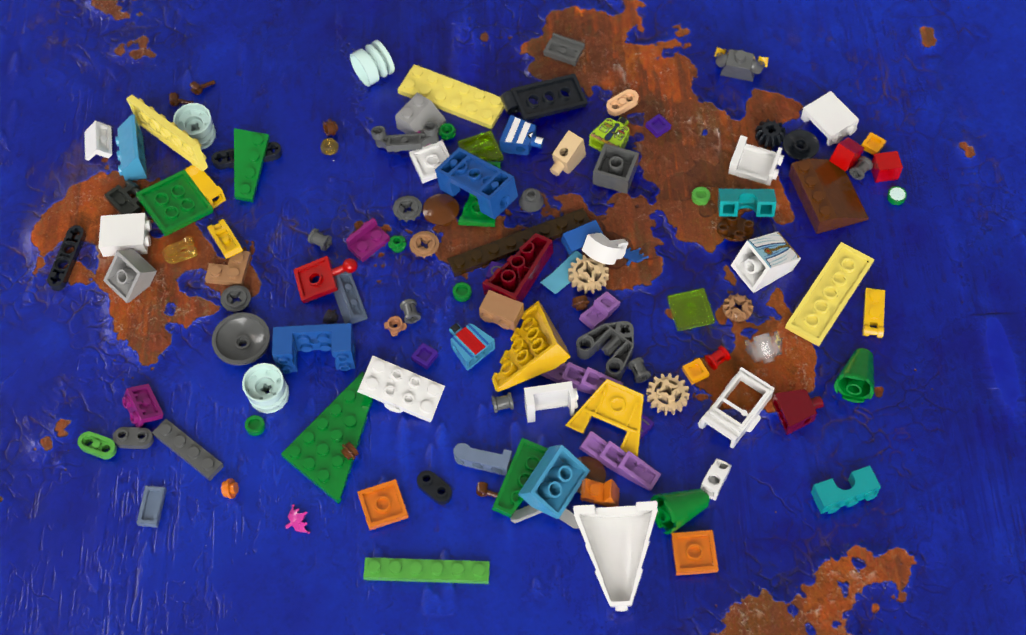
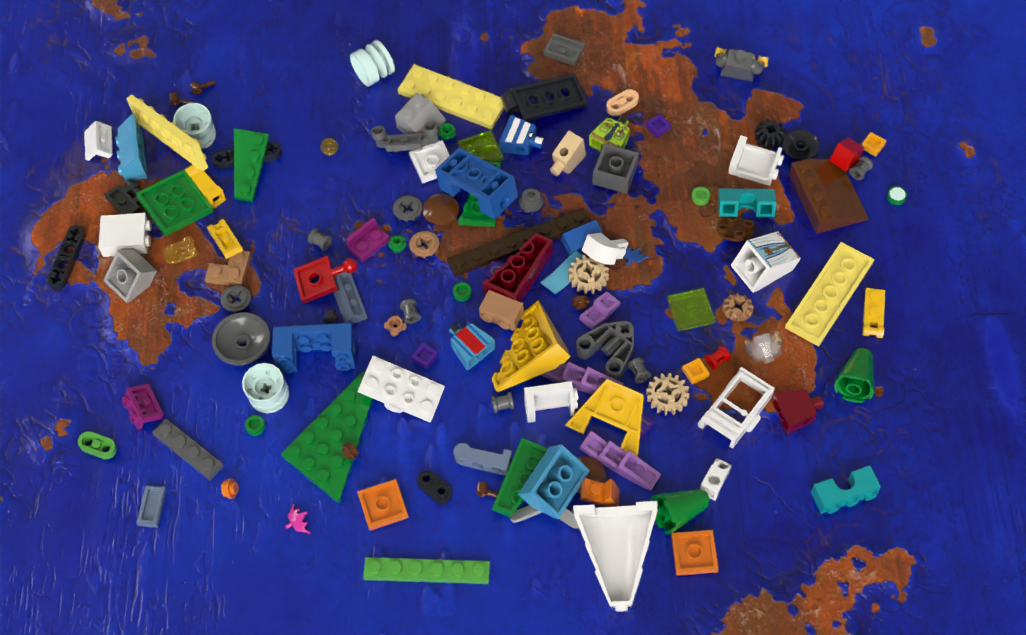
(132, 437): dark grey plate -> none
(330, 127): reddish brown plate -> none
(830, 118): white panel -> none
(886, 166): red piece -> none

